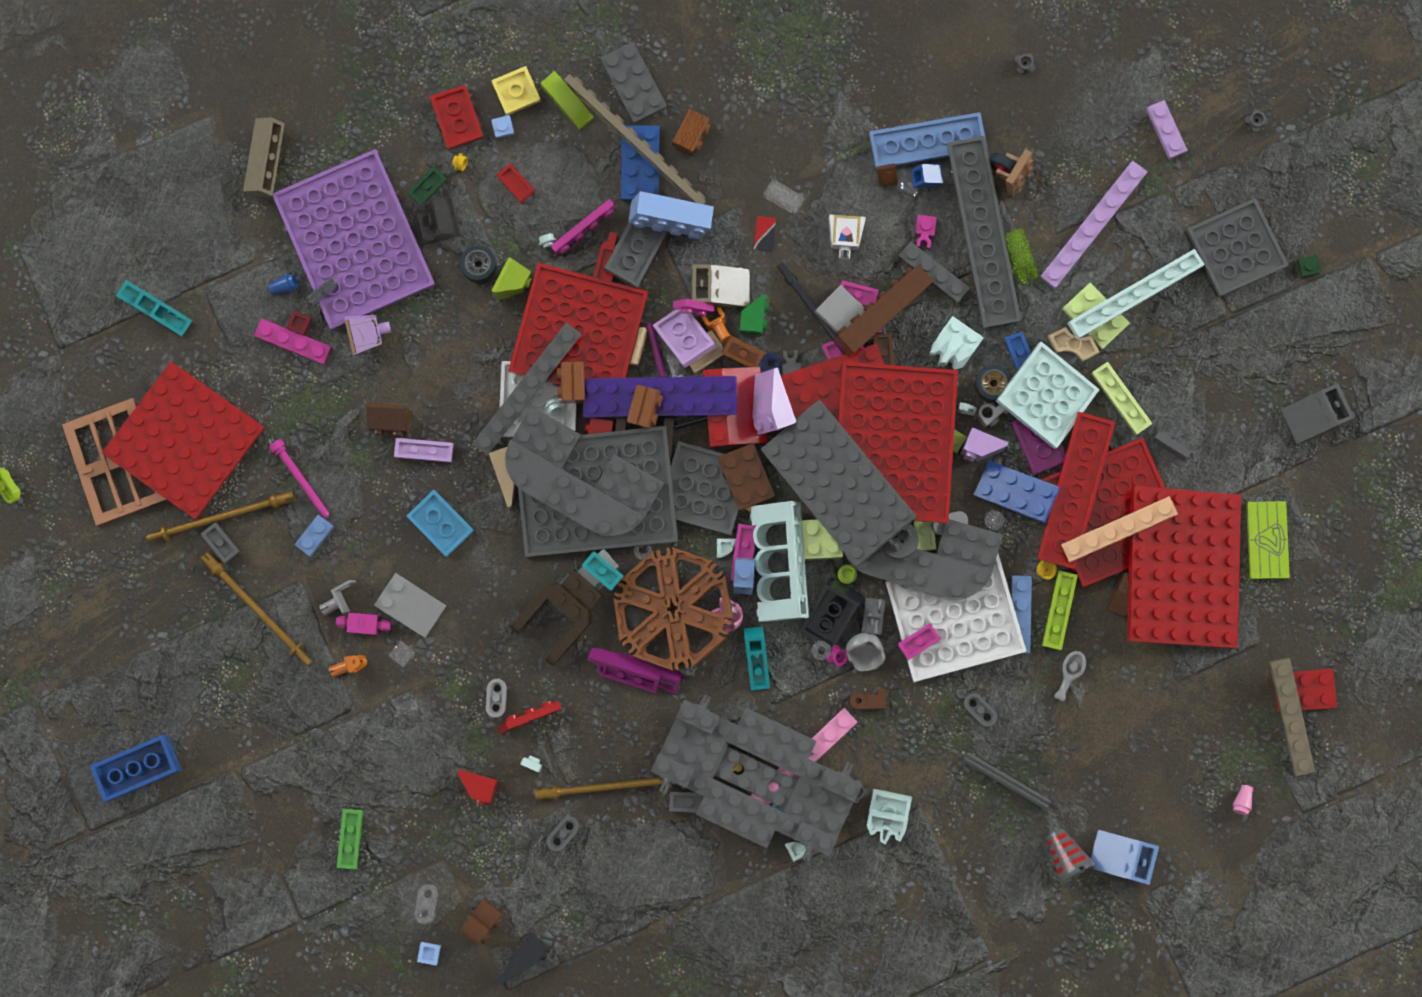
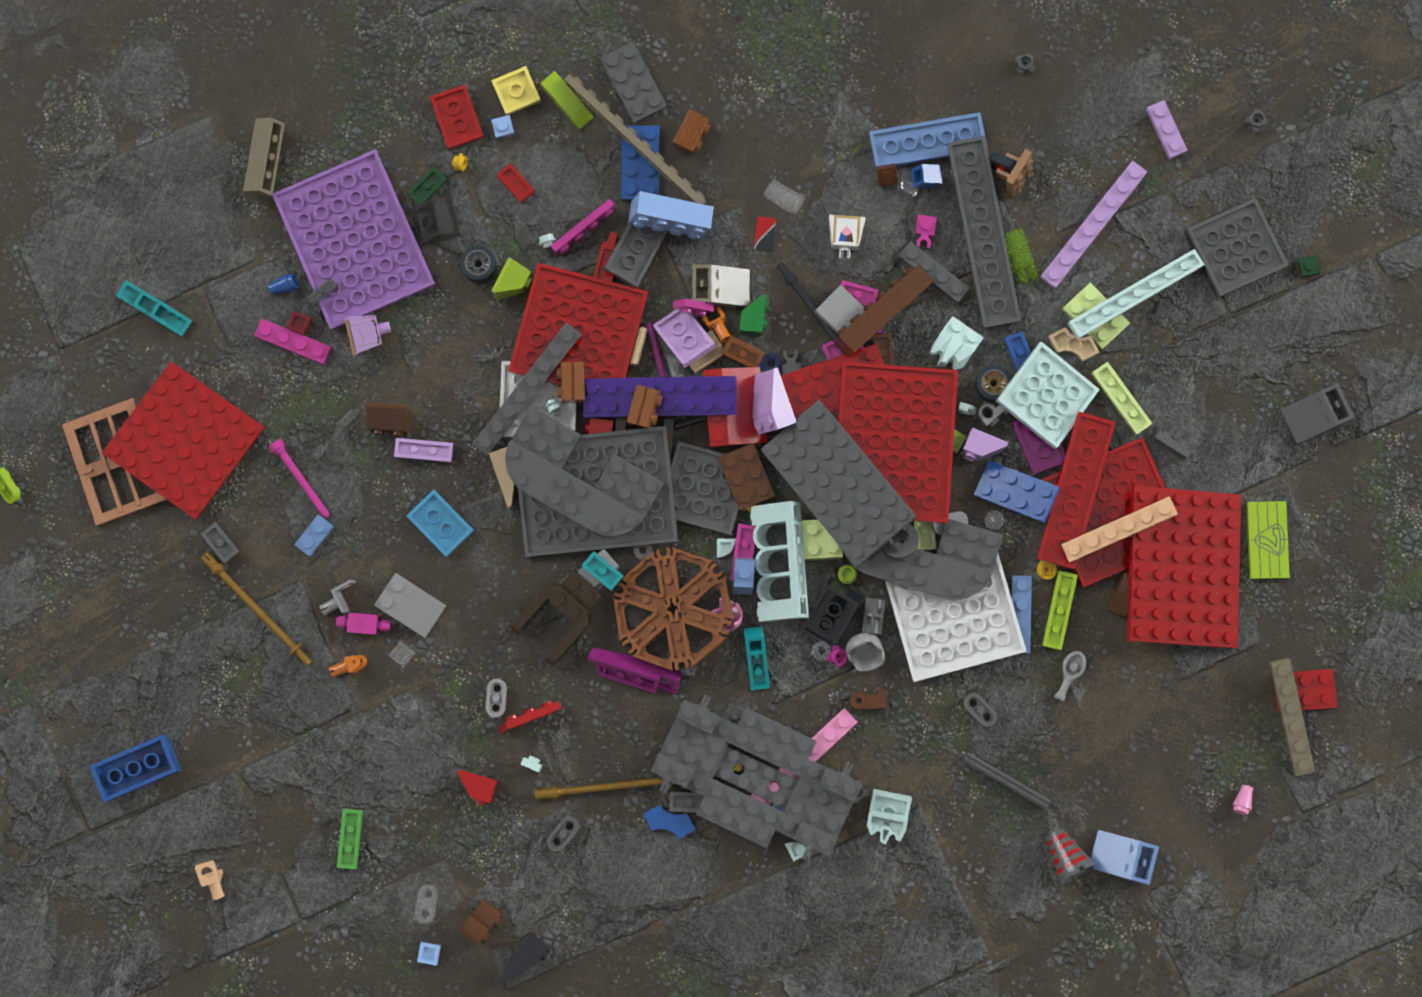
(211, 879): none -> light nougat bracket
(273, 501): pearl gold bar -> none
(661, 819): none -> blue tile
(919, 641): dark pink plate -> none

